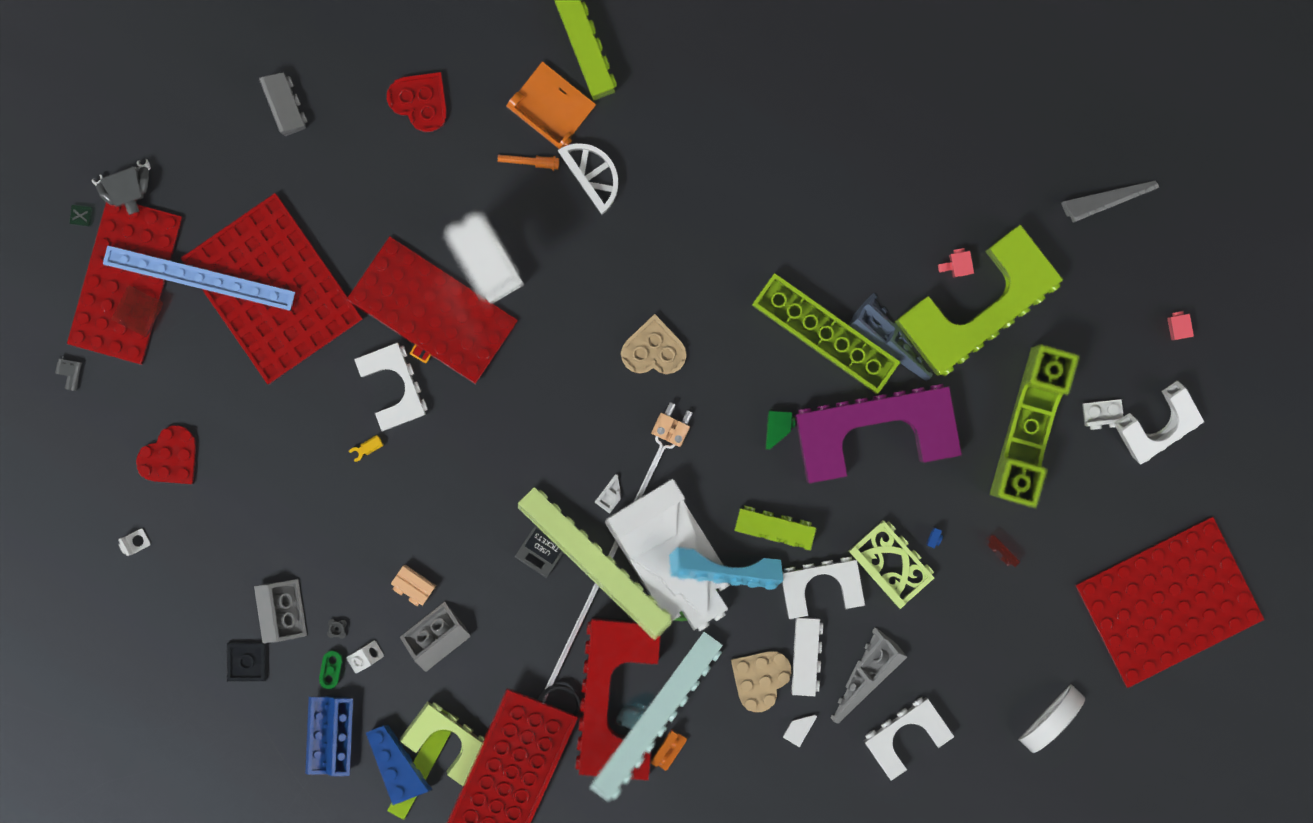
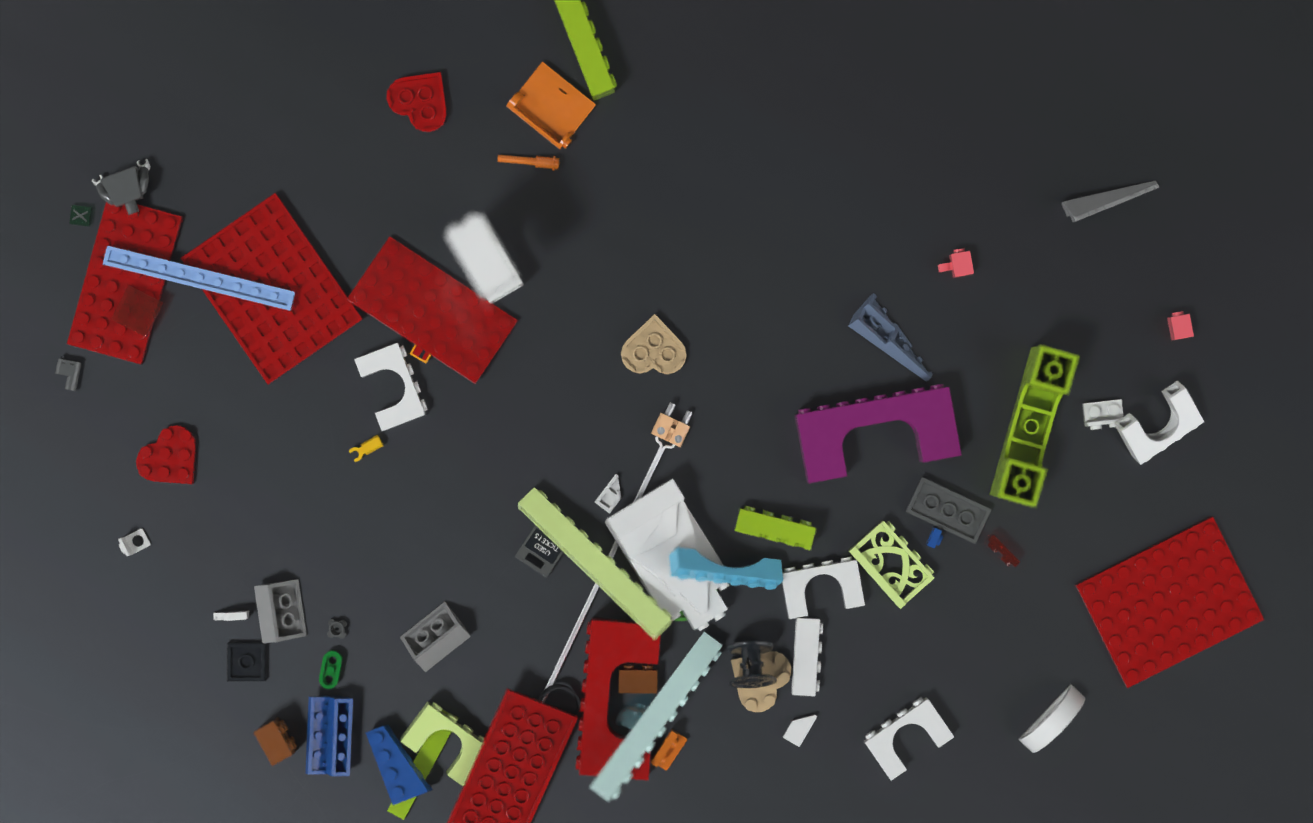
(228, 616): none -> white tile
(276, 741): none -> dark orange brick
(284, 103): light grey slope -> none
(362, 659): white bracket -> none
(413, 585): light nougat brick -> none
(584, 180): white window -> none
(638, 680): none -> dark orange brick
(751, 658): none -> black piece
(778, 426): green slope -> none
(825, 333): lime brick -> none
(878, 661): light grey wedge -> none
(948, 510): none -> dark grey plate
(1027, 279): lime arch -> none

